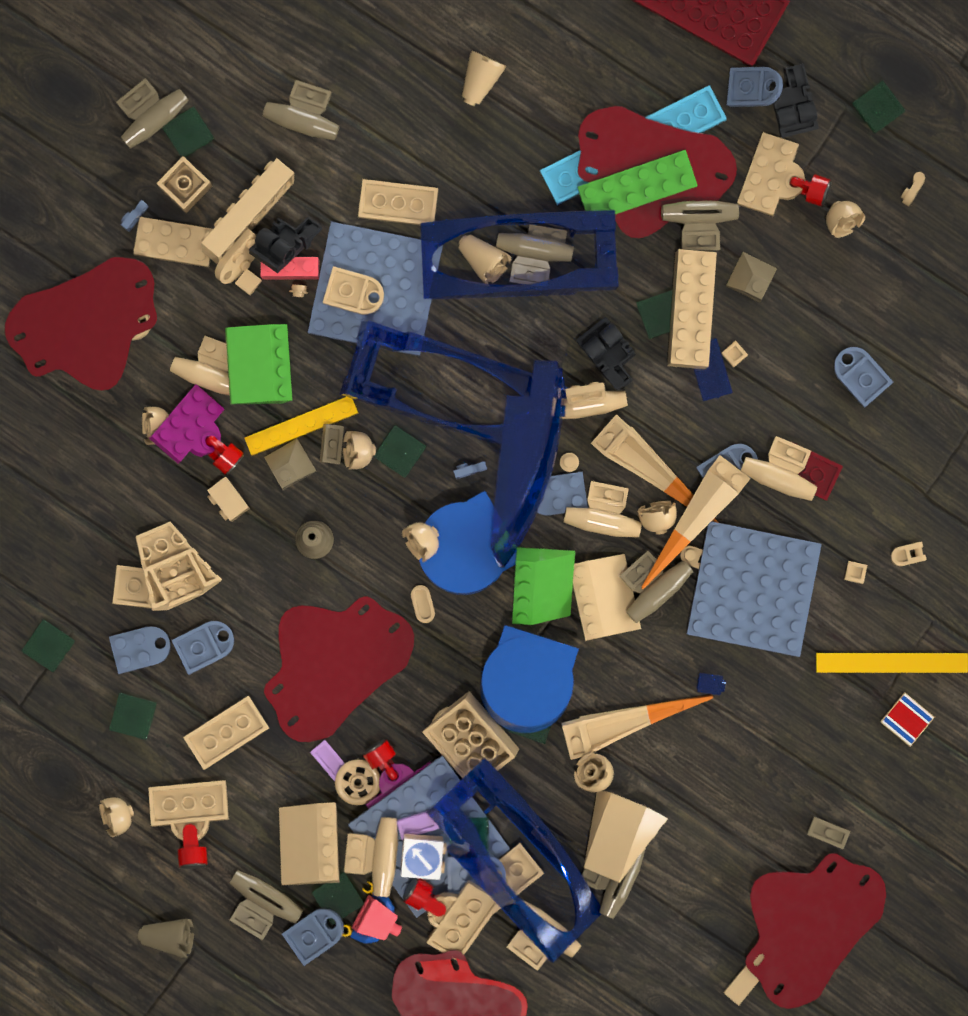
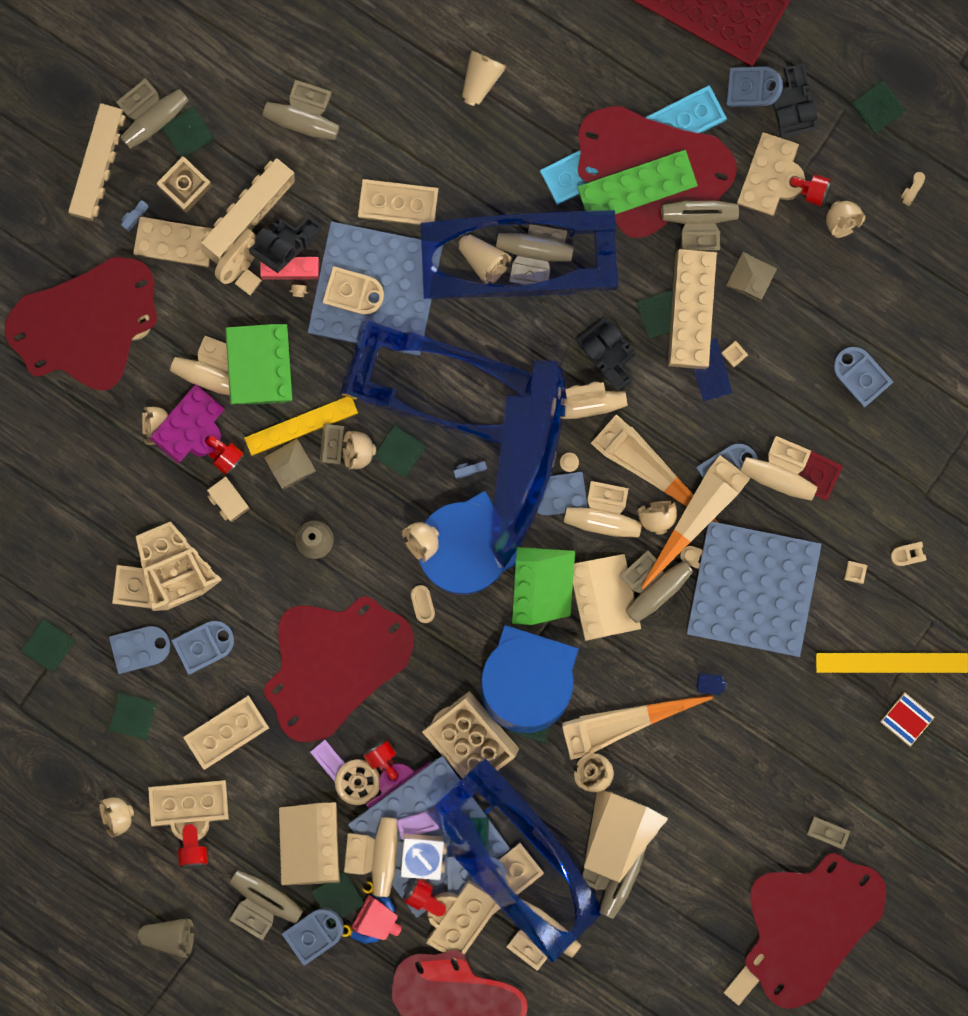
(96, 162): none -> tan brick

